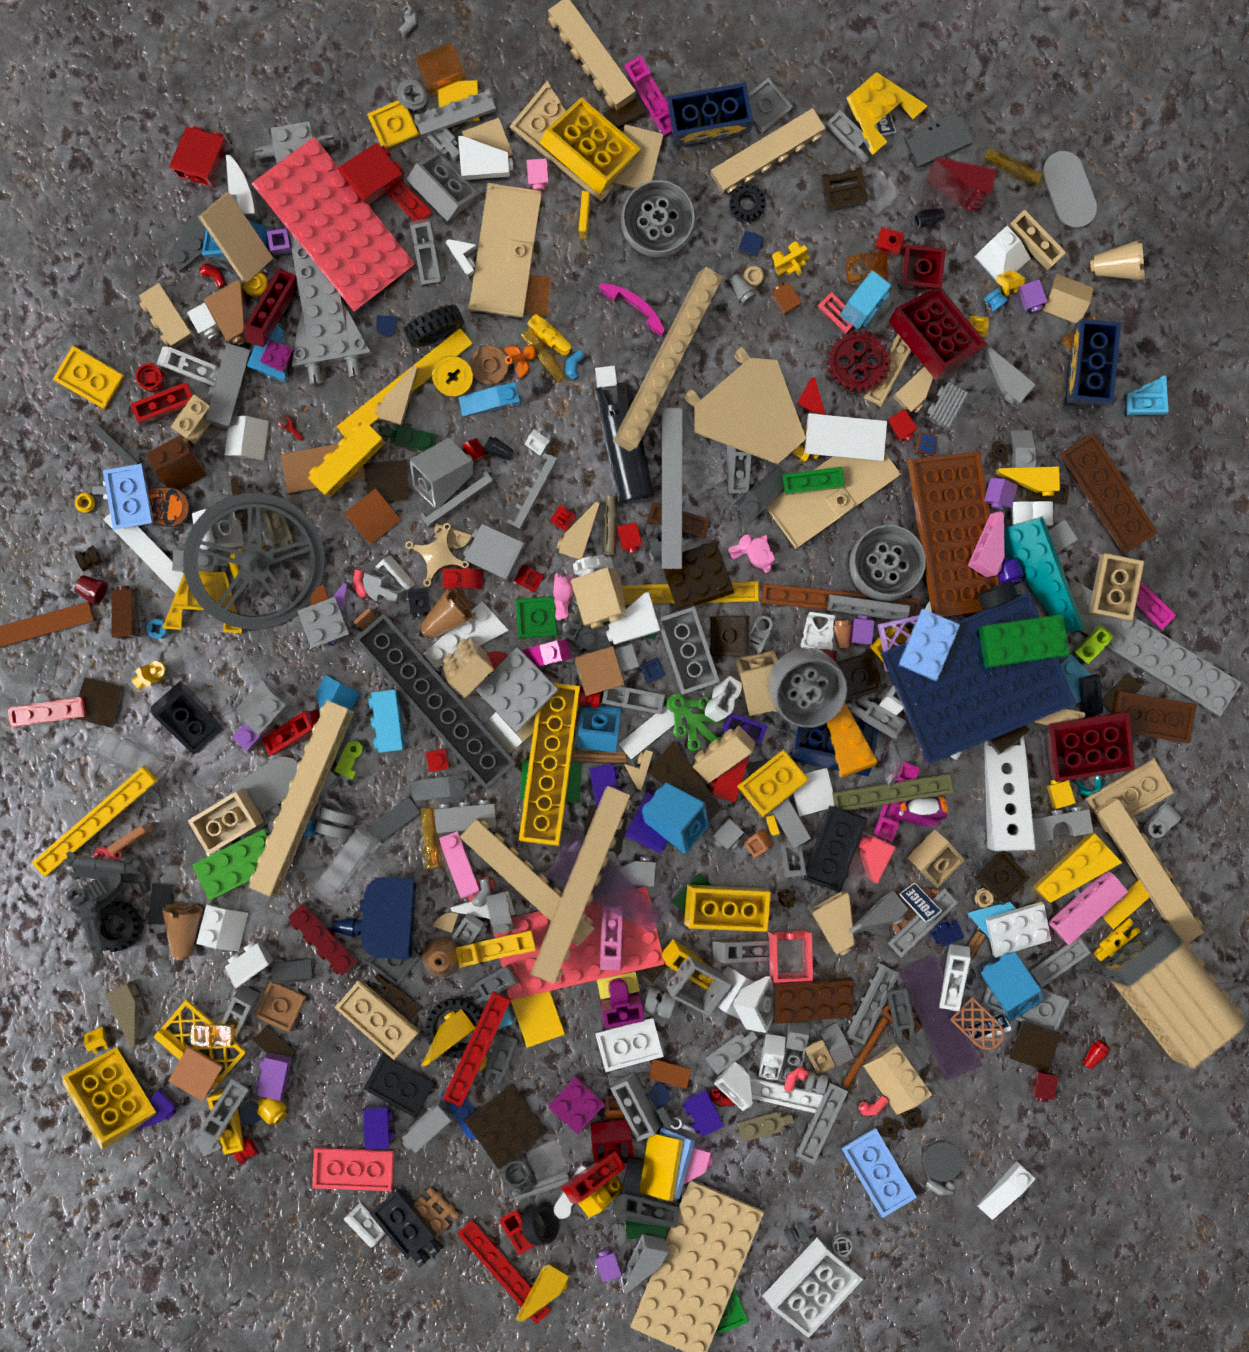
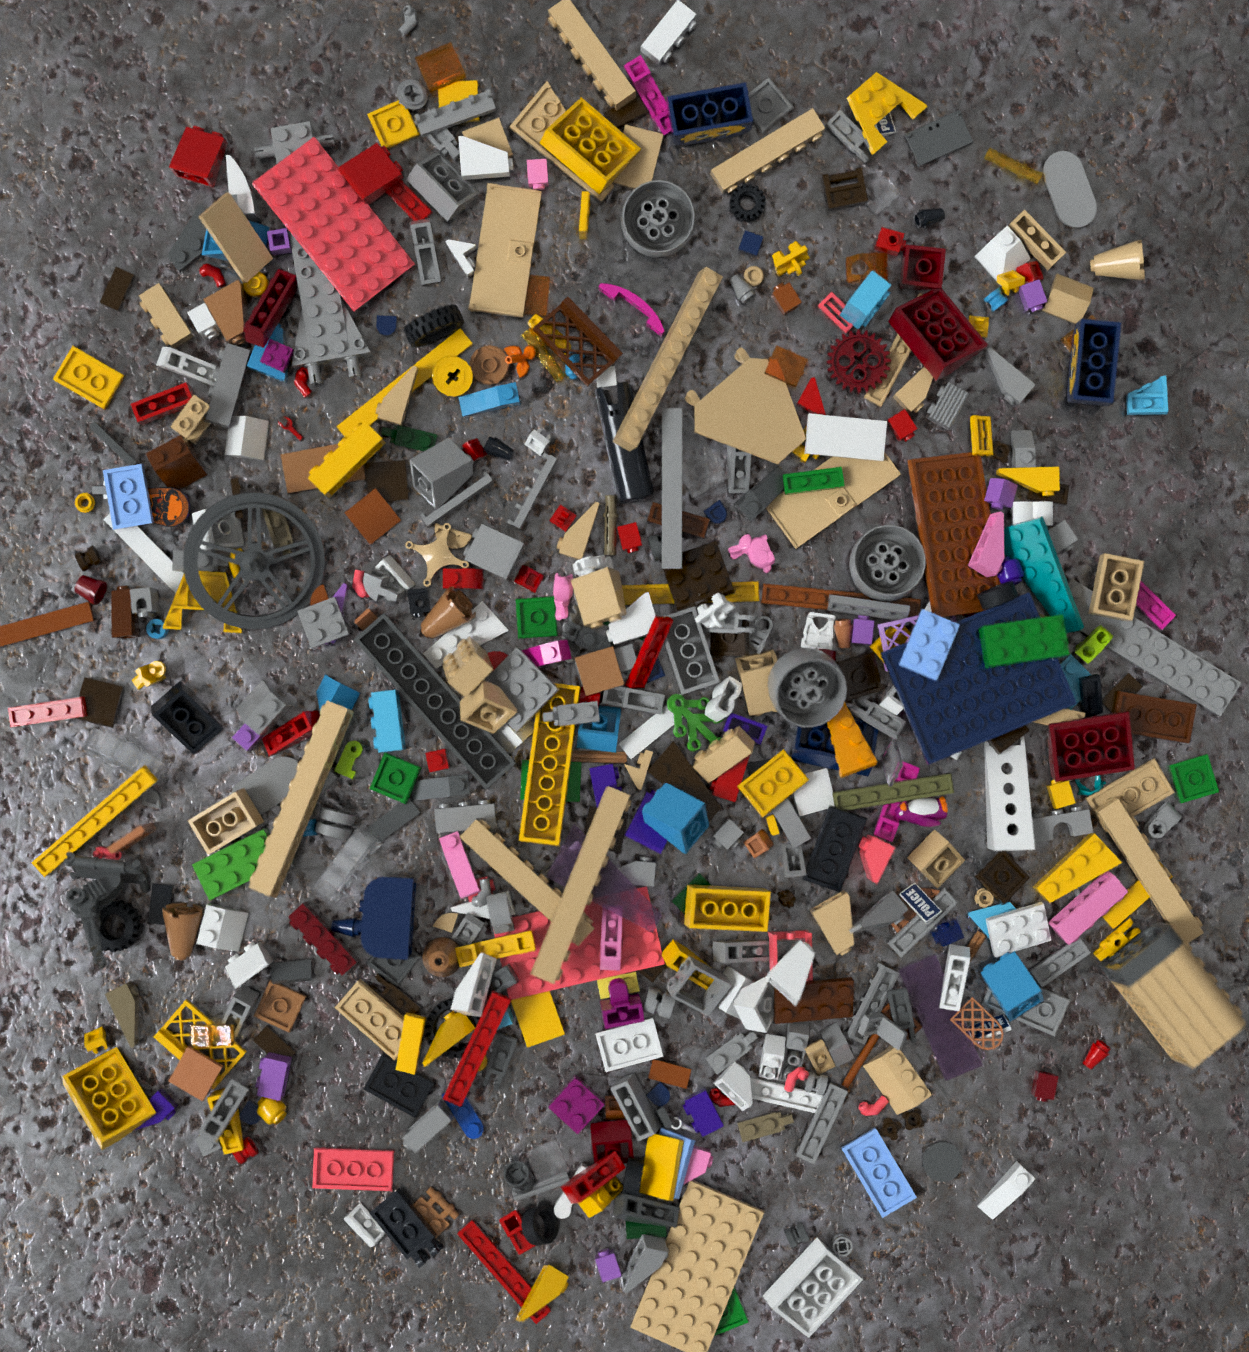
(117, 289): none -> dark brown tile
(145, 602): none -> light grey brick
(151, 378): red wheel -> none
(301, 381): none -> red arm
(377, 1127): dark purple brick -> none
(395, 778): none -> green tile
(410, 1043): none -> yellow tile
(430, 848): clear yellow pin -> none
(473, 989): none -> white slope
(486, 707): none -> tan slope
(504, 1126): dark brown plate -> none
(573, 714): none -> light grey hinge
(591, 334): none -> reddish brown fence
(649, 652): none -> red tile
(669, 33): none -> white brick
(715, 614): none -> white hips
(716, 513): none -> dark blue tile
(733, 624): none -> light grey hinge
(786, 366): none -> clear orange piece
(792, 972): none -> white slope
(879, 1024): none -> light grey bracket
(926, 444): slope -> none
(941, 1190): light grey arm -> none
(962, 182): dark red slope -> none
(978, 435): none -> yellow tile
(1030, 271): none -> red slope
(1035, 1045): dark brown tile -> none
(1108, 493): reddish brown plate -> none
(1193, 778): none -> green tile

